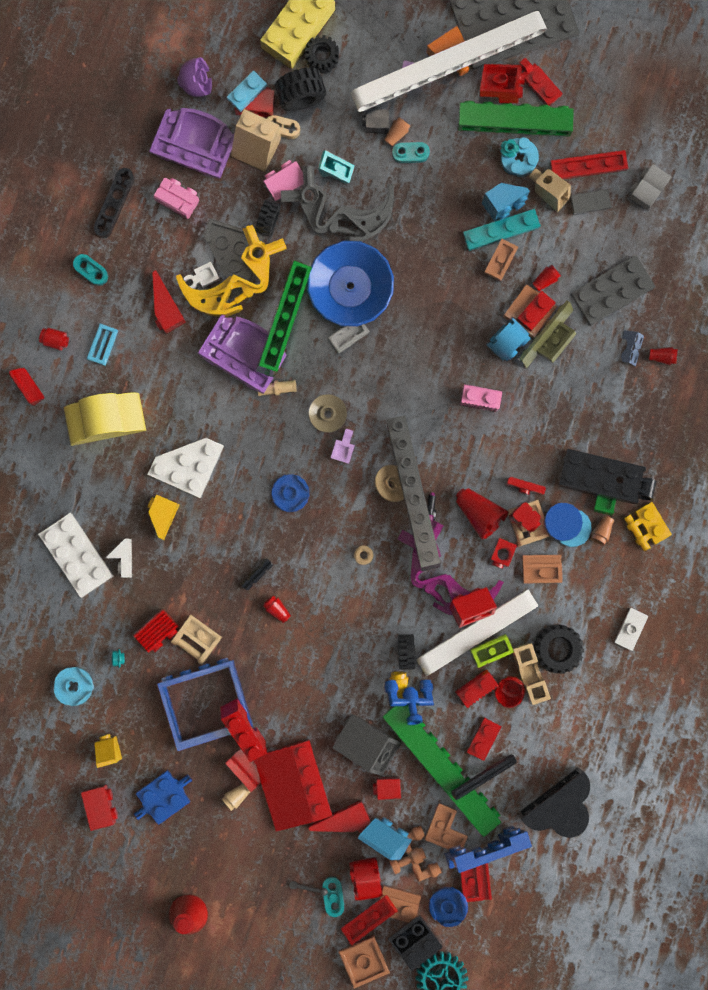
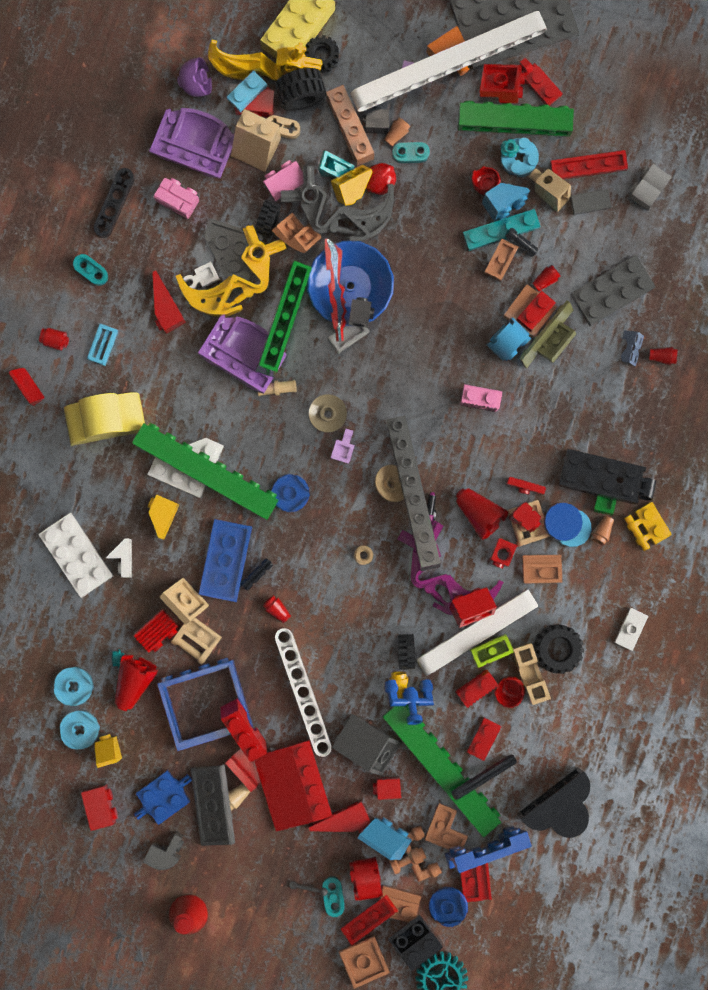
(68, 729): none -> medium azure plate
(133, 680): none -> red cone
(164, 858): none -> dark grey brick
(184, 601): none -> tan plate
(206, 472): none -> green brick
(212, 805): none -> dark grey plate
(225, 560): none -> blue plate
(241, 66): none -> yellow piece
(295, 234): none -> nougat slope
(302, 702): none -> white beam
(336, 290): none -> red sword
(350, 125): none -> nougat brick
(351, 185): none -> yellow slope
(360, 312): none -> black brick
(381, 176): none -> red hair
(485, 179): none -> red hair
(521, 242): none -> black axle

